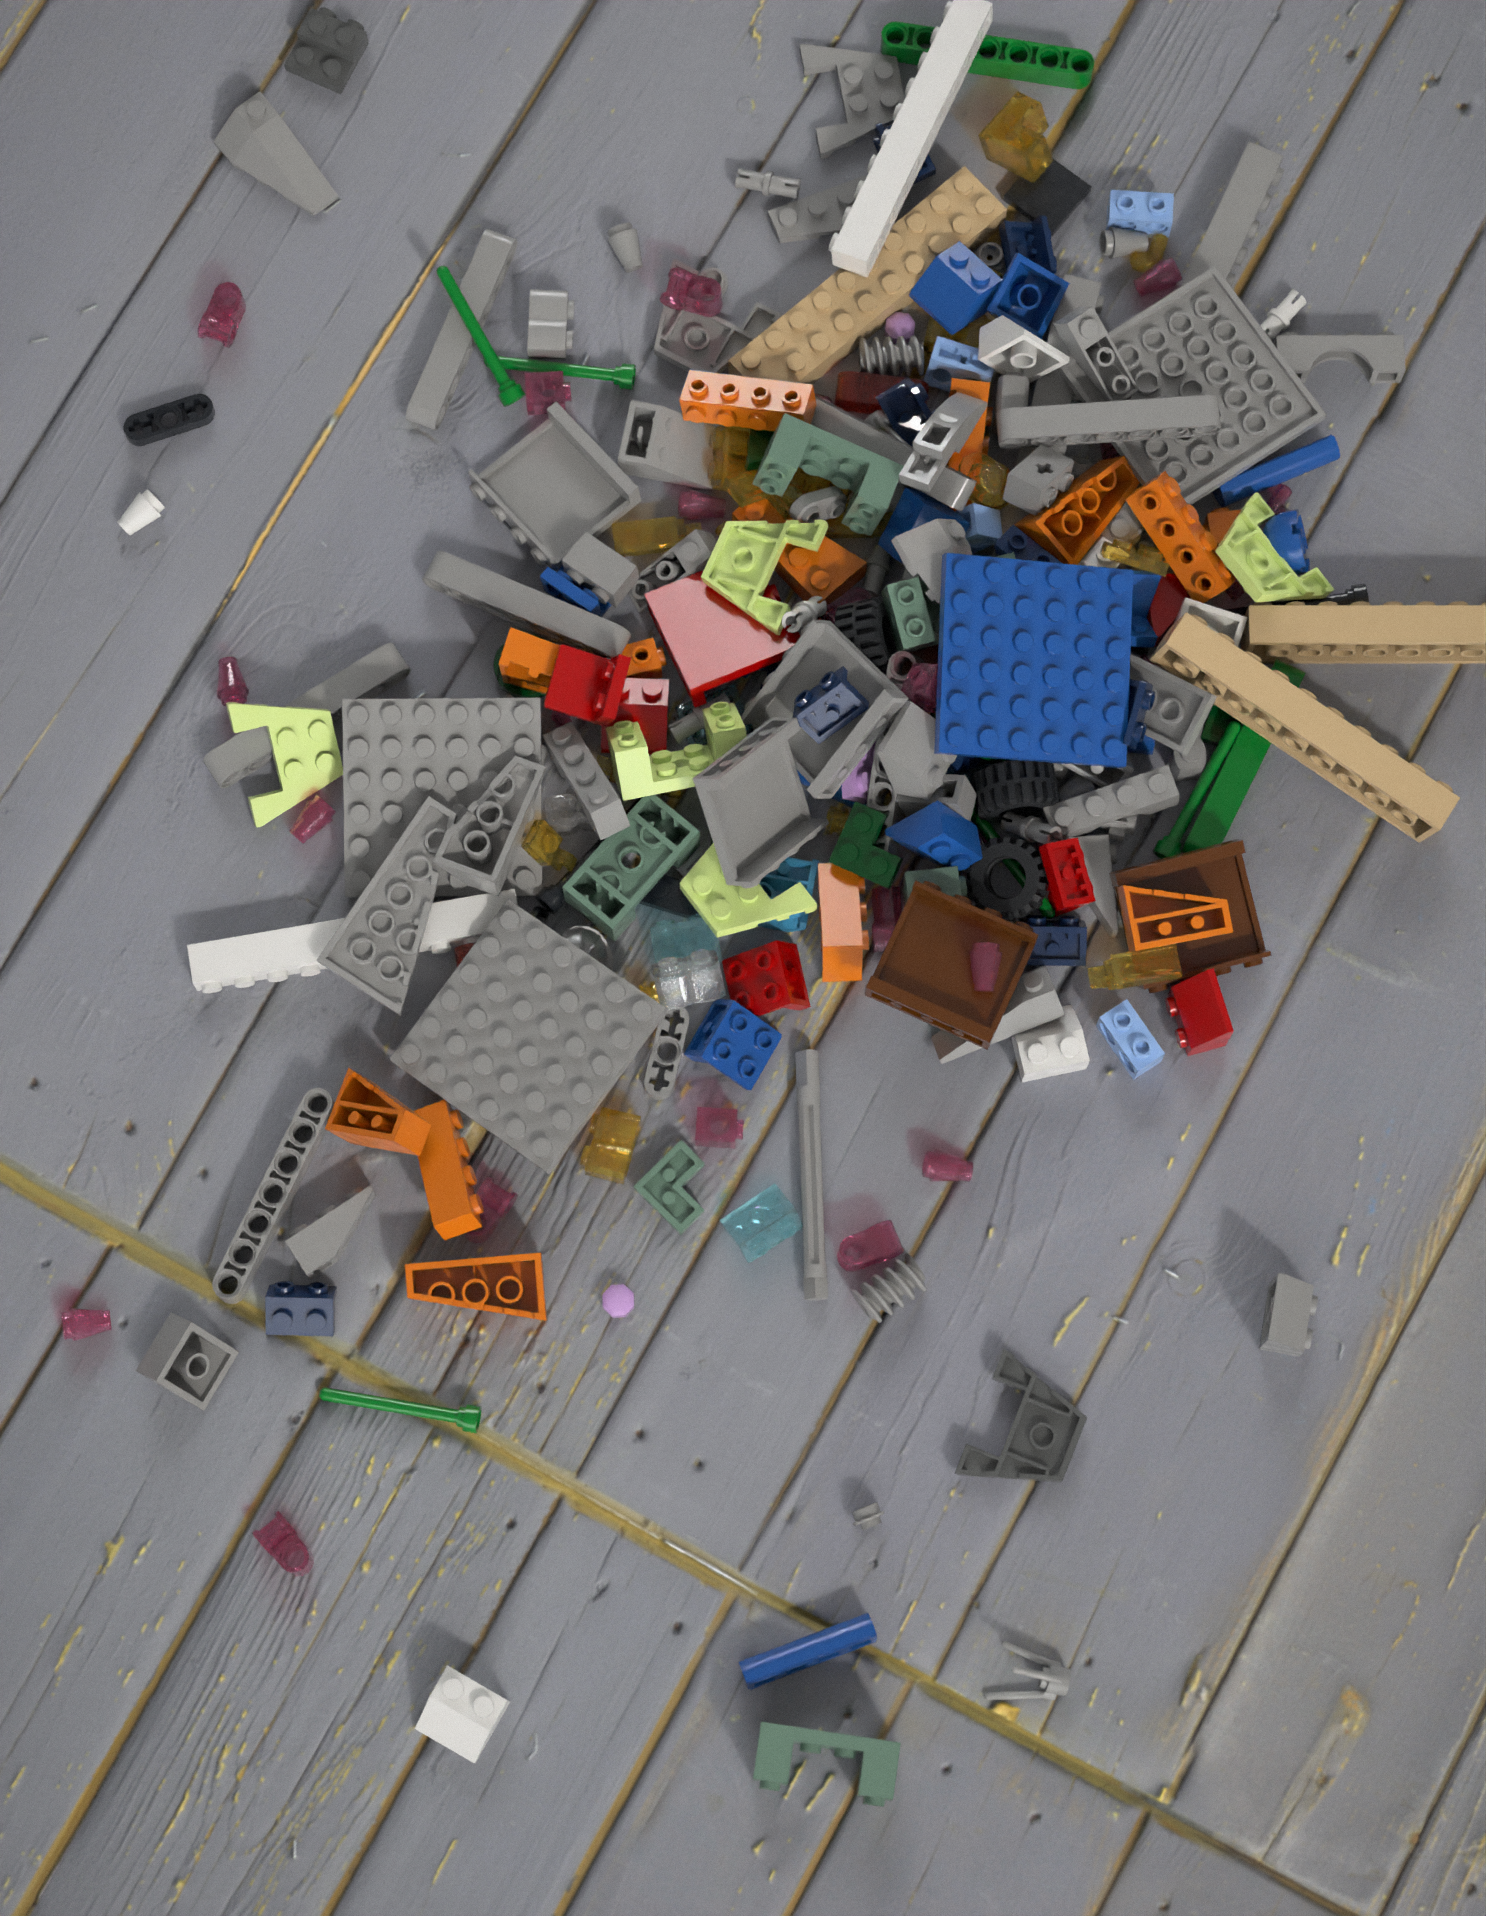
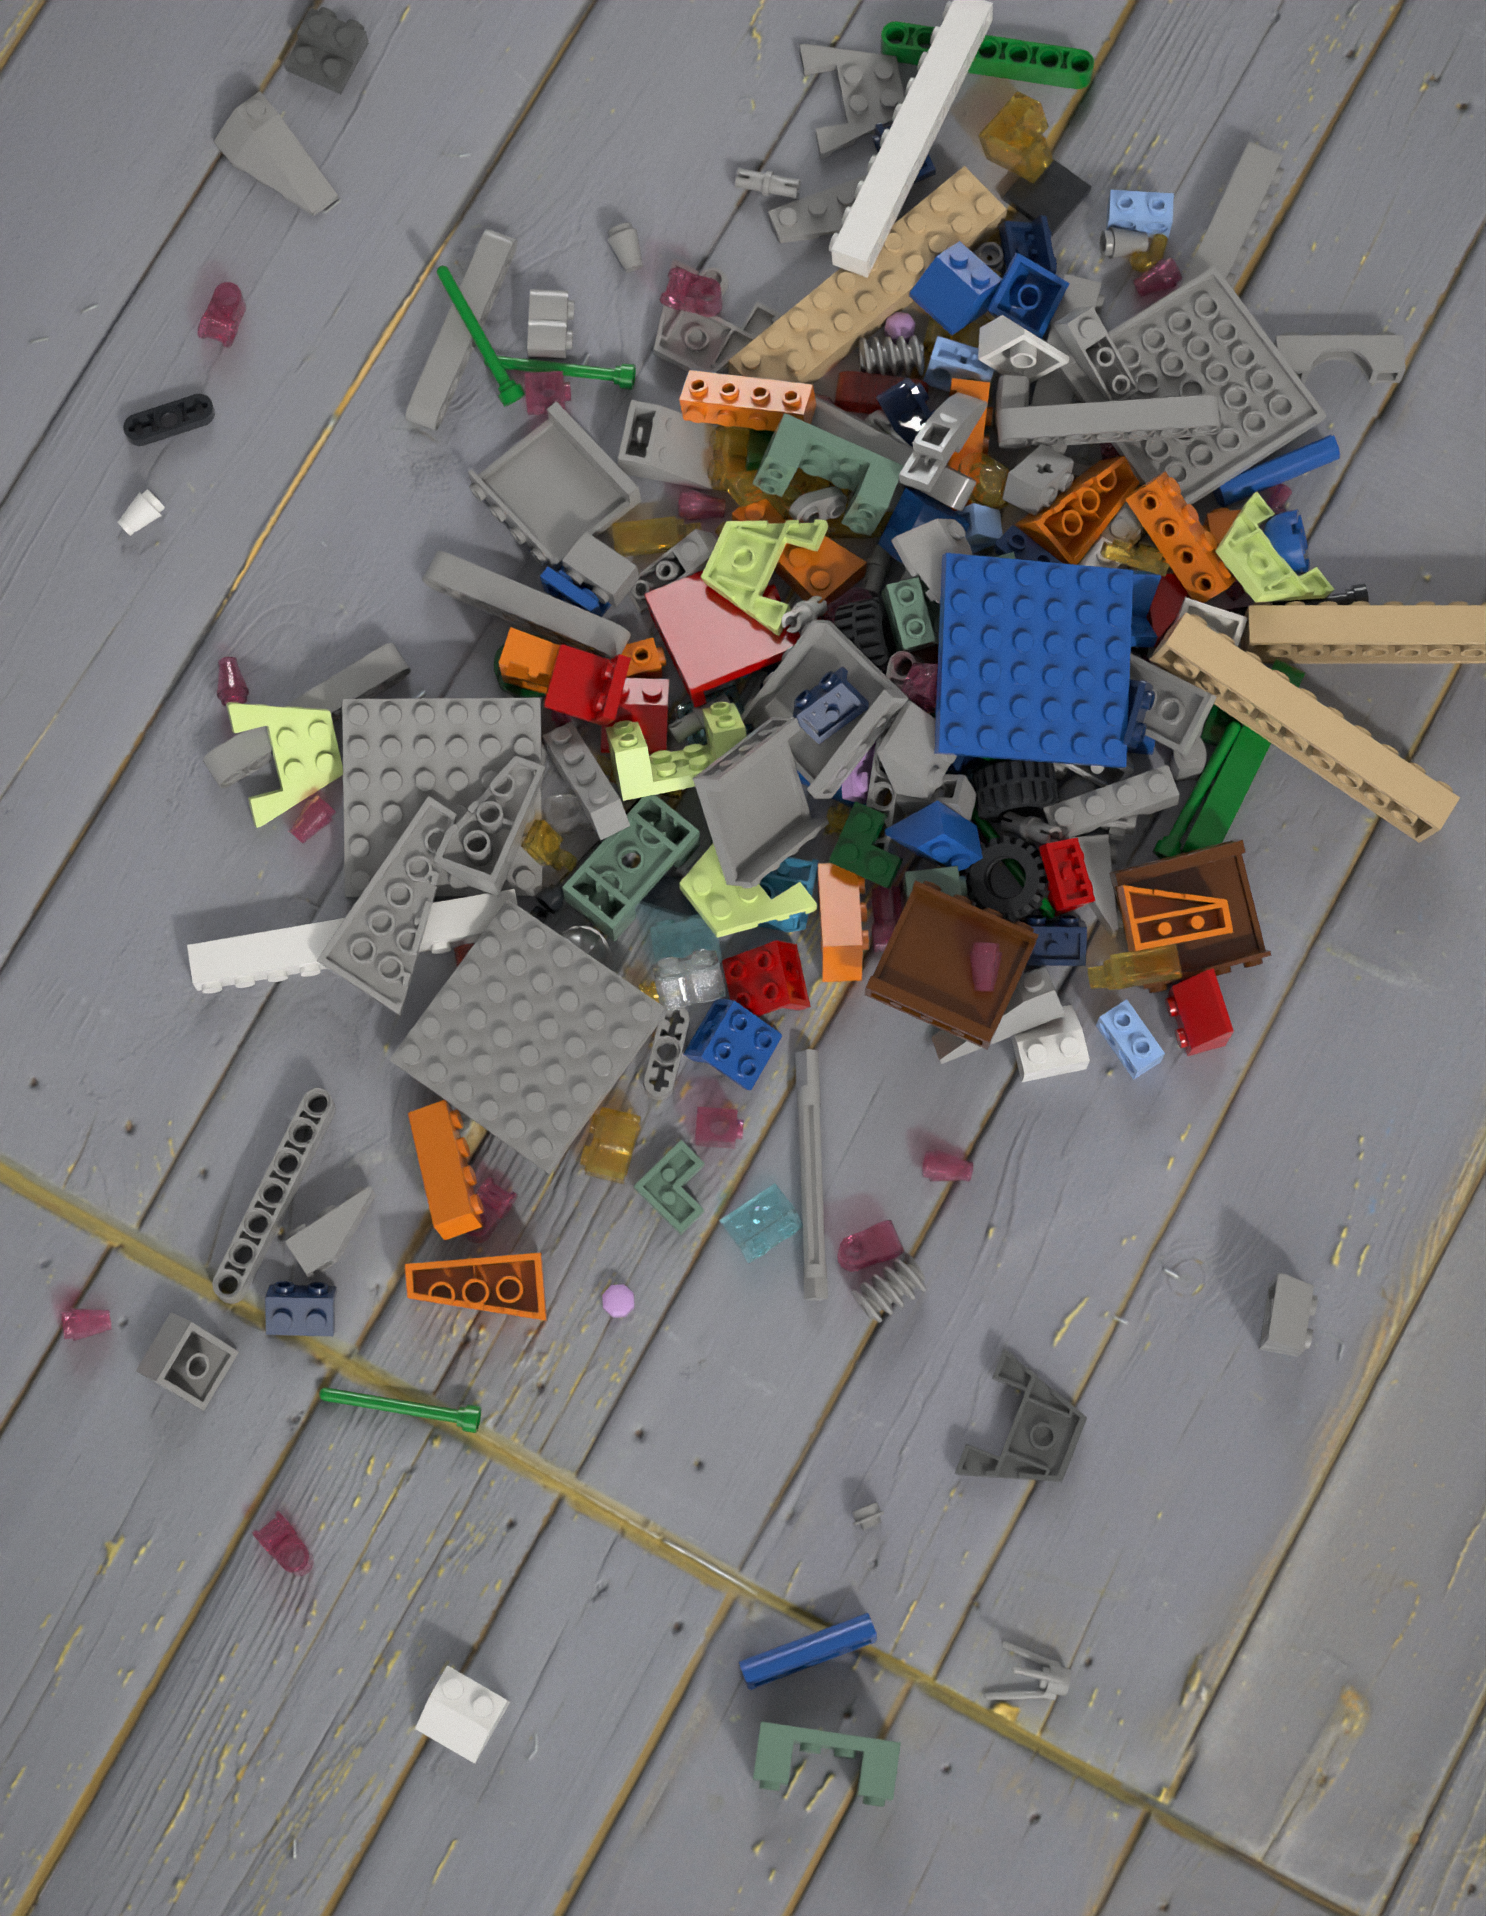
(374, 1118): orange wedge -> none
(1279, 318): white pin -> none

